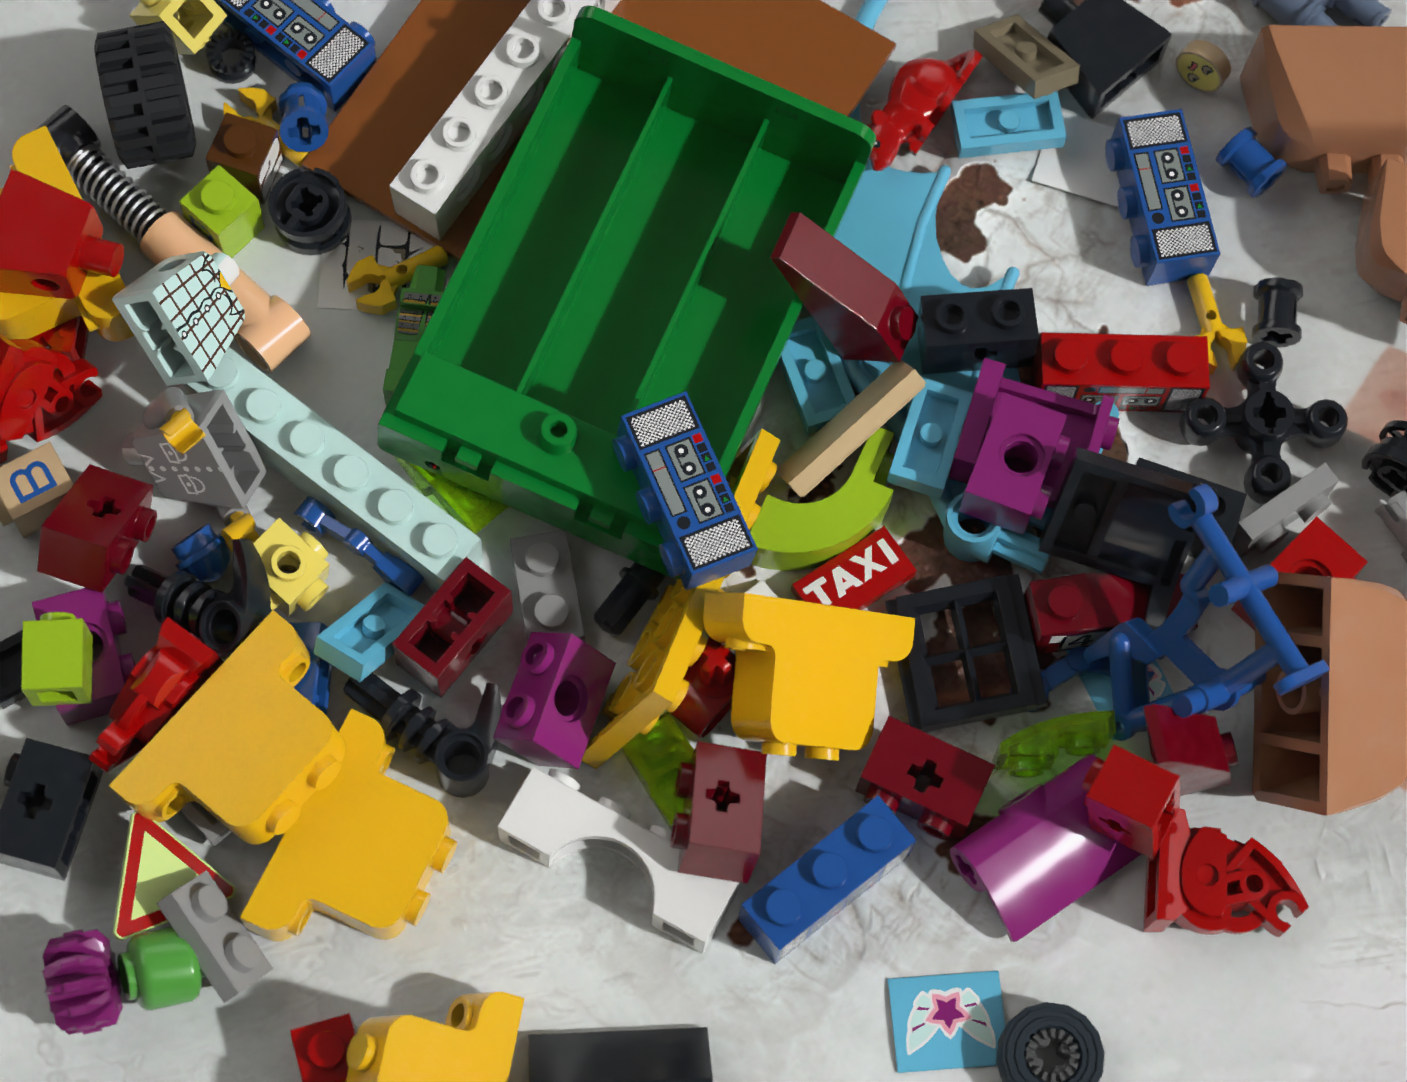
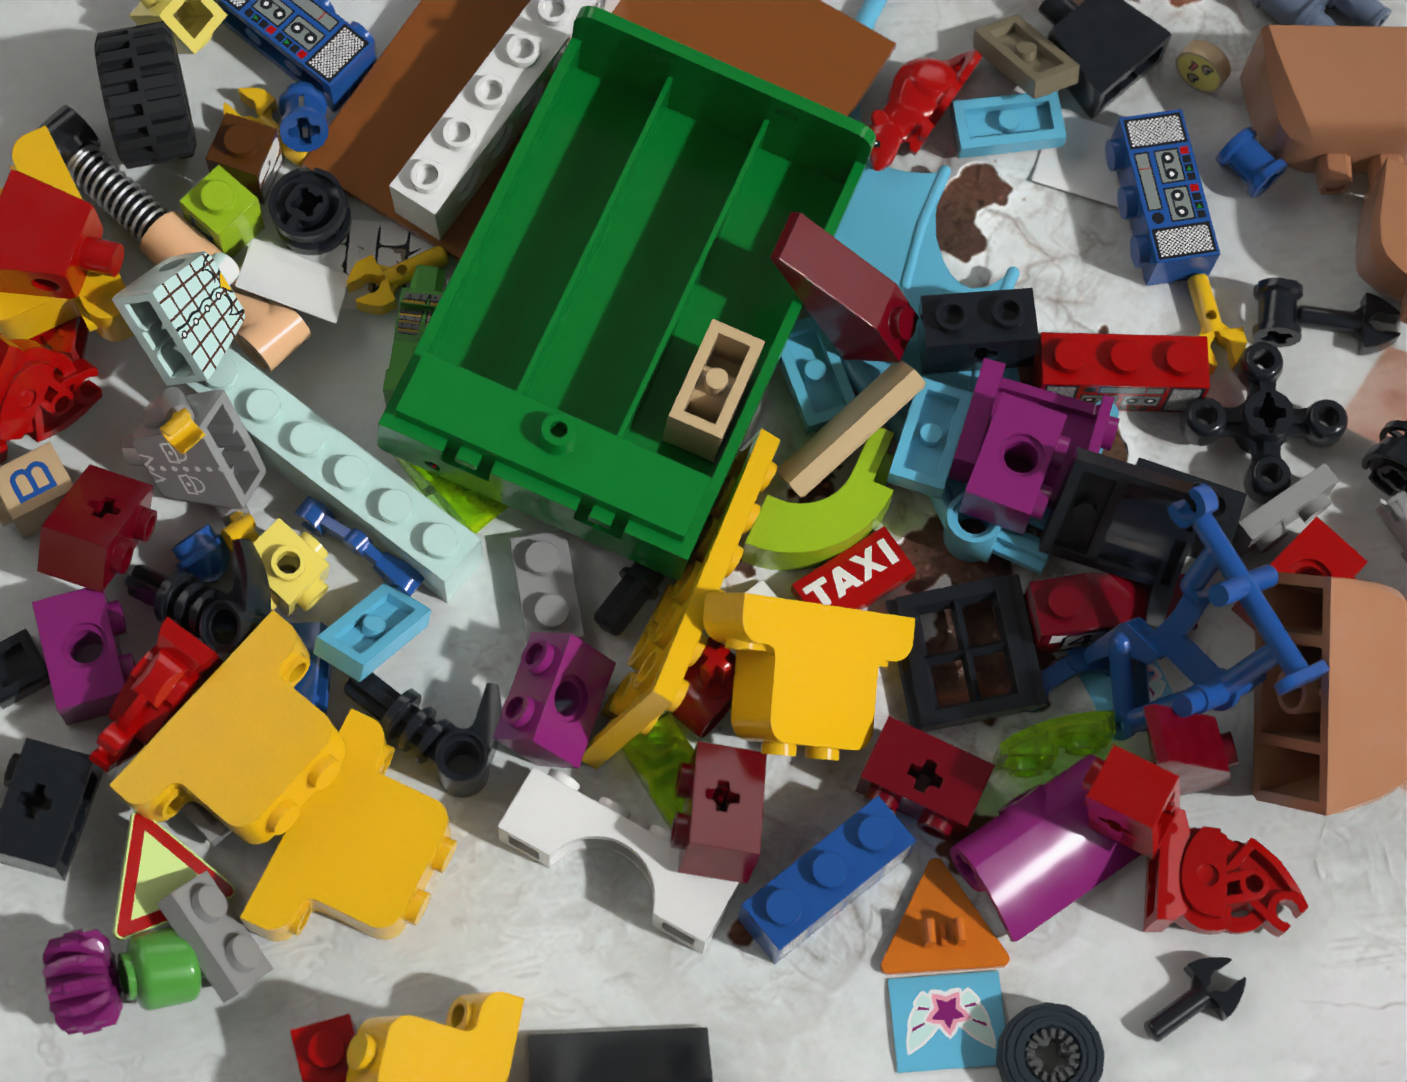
(57, 660): lime brick -> none
(226, 41): black bush -> none
(293, 281): none -> white sticker
(453, 627): dark red brick -> none
(684, 491): brick -> none
(712, 390): none -> tan brick
(942, 930): none -> orange piece
(1196, 999): none -> black bar
(1356, 322): none -> black bar

